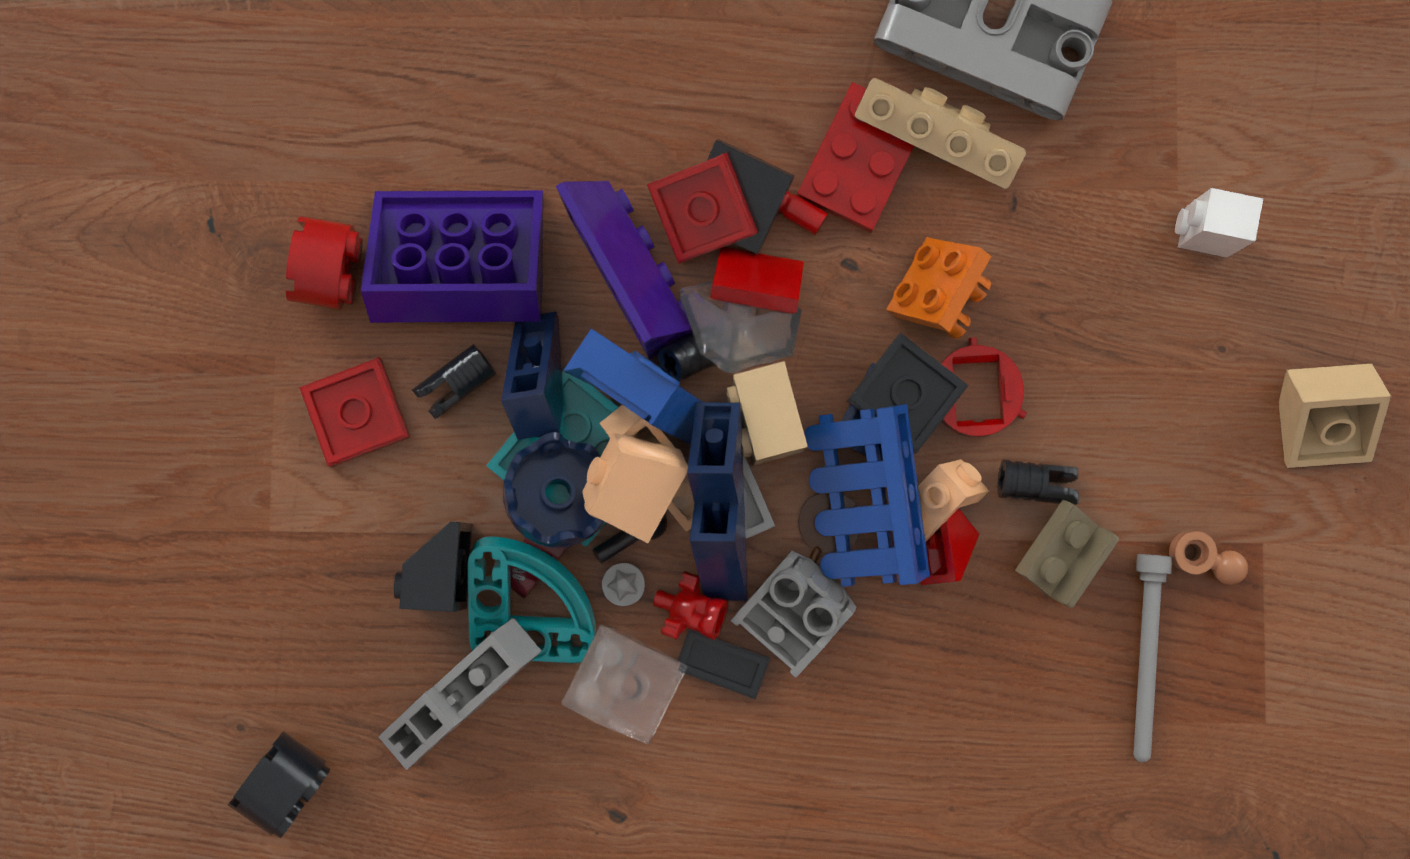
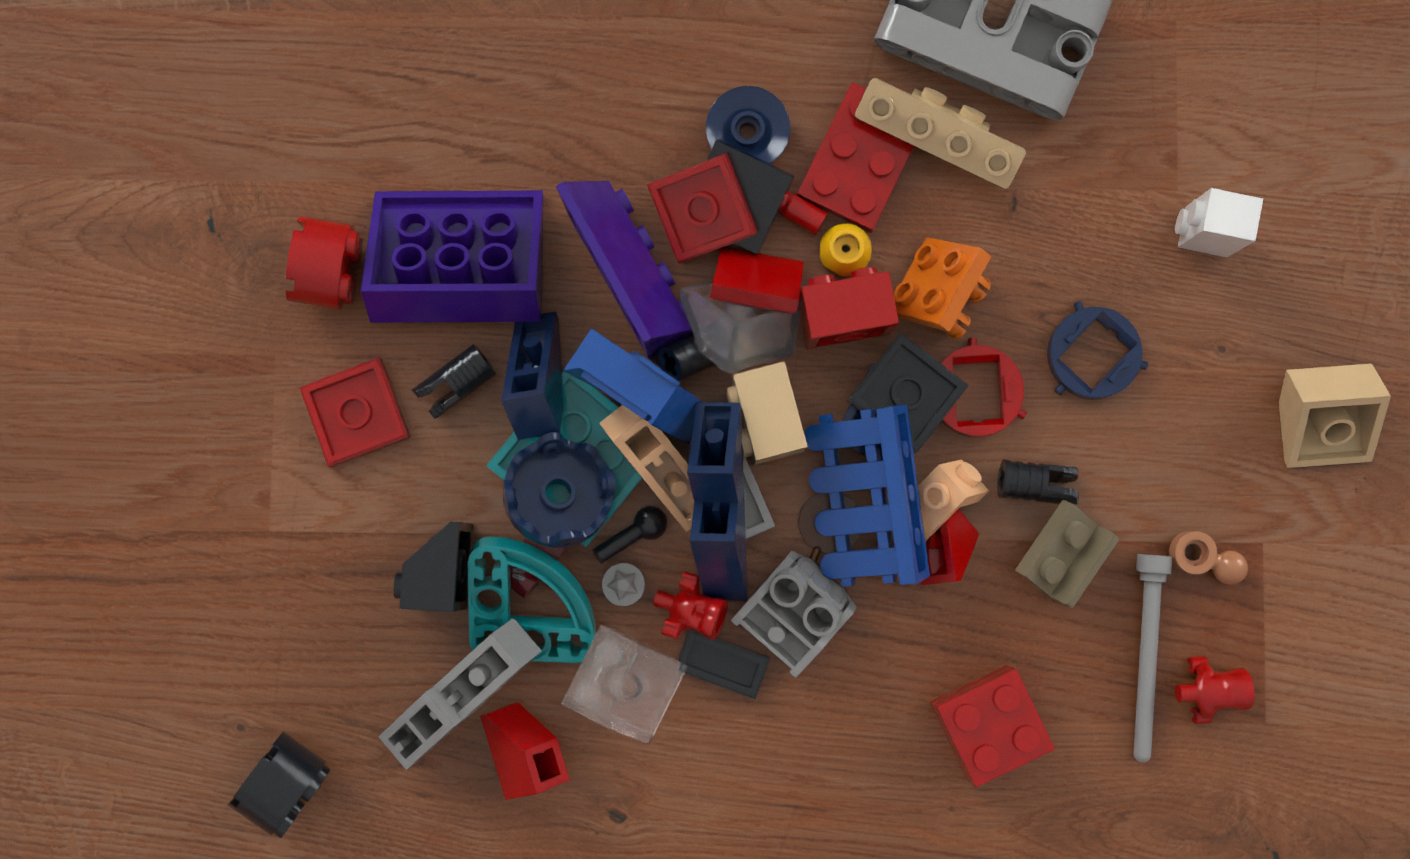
(523, 752): none -> red slope
(633, 484): light nougat torso -> none
(752, 108): none -> dark blue dish
(839, 261): none -> yellow plate
(847, 308): none -> red brick
(992, 725): none -> red brick
(1118, 376): none -> dark blue piece
(1215, 690): none -> red piece

